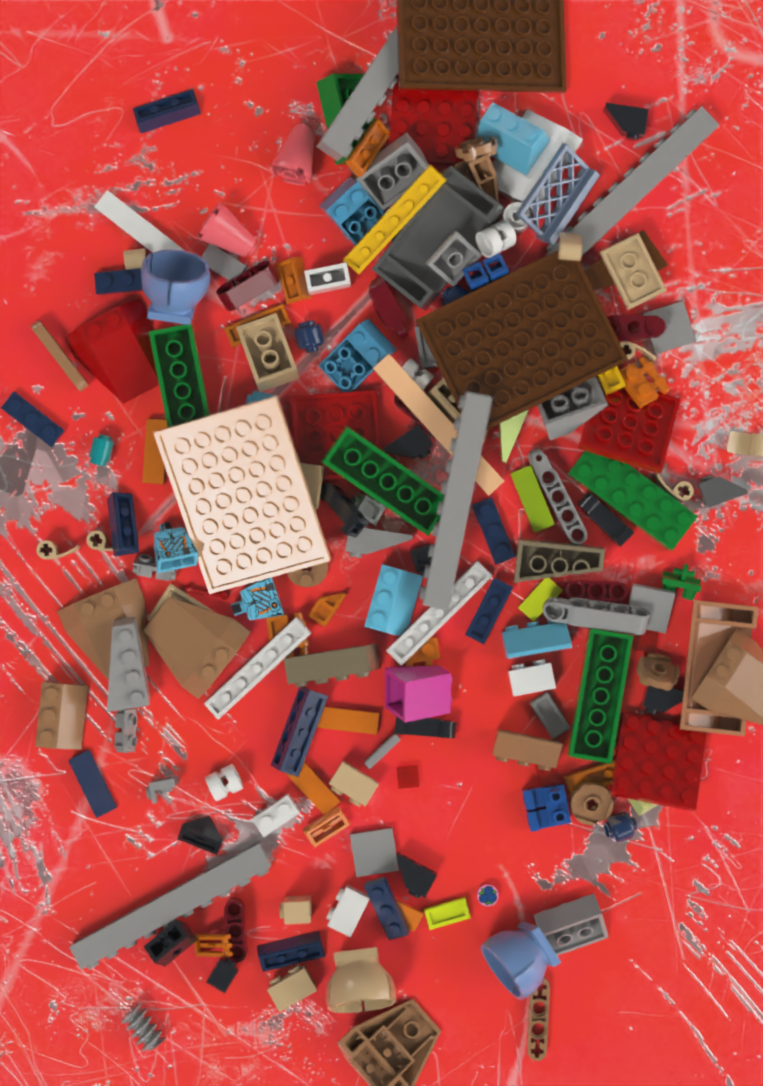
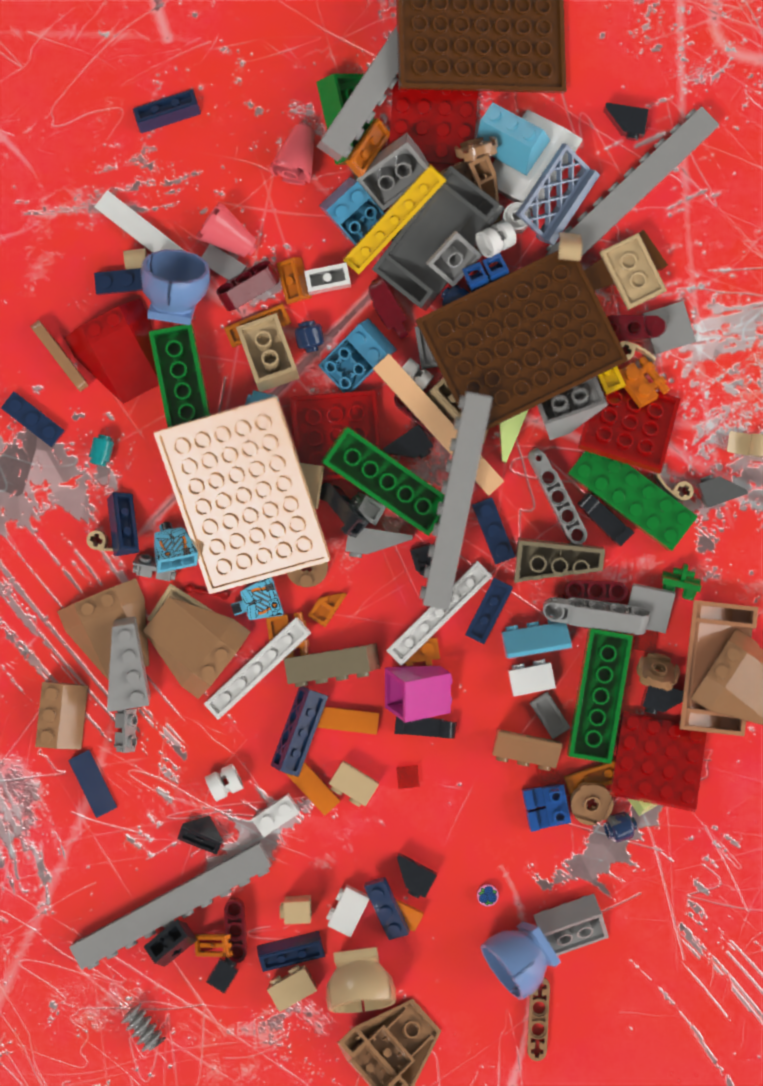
(55, 550): tan panel -> none
(153, 463): orange tile -> none
(164, 785): light grey bracket -> none
(323, 824): orange tile -> none
(374, 852): light grey tile -> none
(382, 750): light grey tile -> none
(393, 600): medium azure slope -> none
(447, 913): neon yellow tile -> none
(532, 498): lime slope -> none
(533, 604): neon yellow tile -> none

